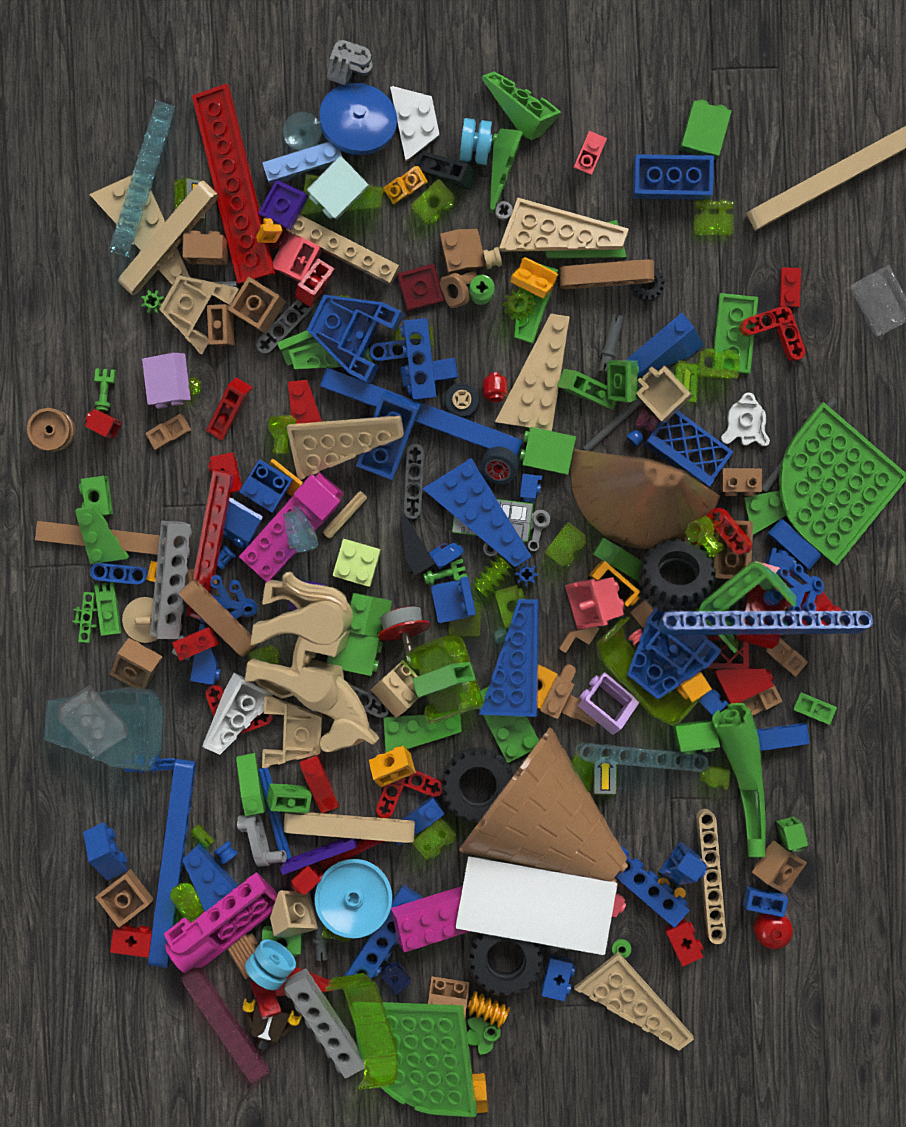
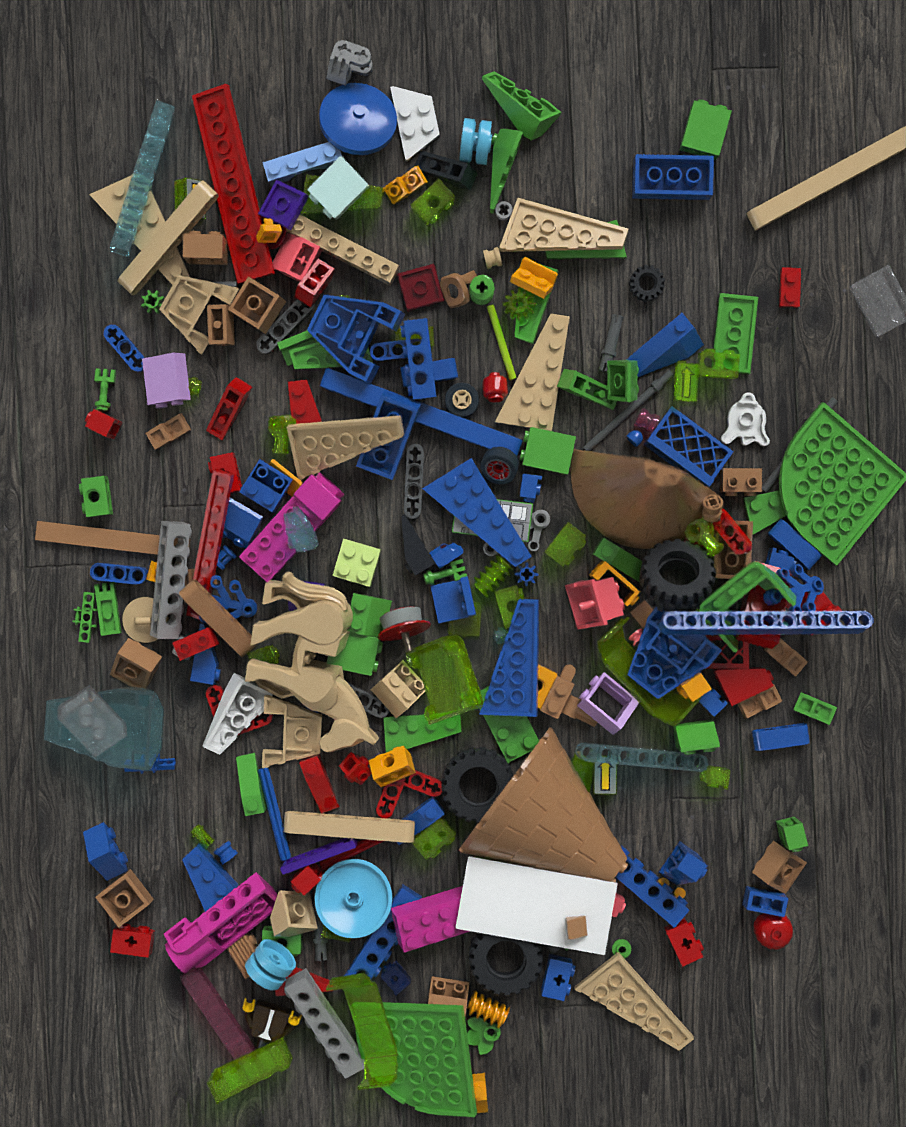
(39, 429): medium nougat wheel -> none
(97, 537): bright green wing -> none
(121, 334): none -> blue beam
(172, 858): blue beam -> none
(187, 901): clear neon green piece -> none
(249, 1069): none -> clear neon green wedge
(254, 827): light grey beam -> none
(266, 1001): red plate -> none
(289, 798): bright green brick -> none
(298, 122): clear light blue dish -> none
(345, 514): tan axle -> none
(356, 768): none -> red brick
(443, 679): bright green brick -> none
(462, 250): medium nougat slope -> none
(501, 342): none -> lime bar
(576, 927): none -> medium nougat slope
(584, 634): medium nougat slope -> none
(590, 153): coral slope -> none
(607, 274): medium nougat beam -> none
(663, 393): tan piece -> none
(711, 885): tan beam -> none
(712, 508): none -> medium nougat wheel
(713, 223): clear neon green plate -> none
(742, 747): bright green brick -> none
(781, 325): red beam -> none

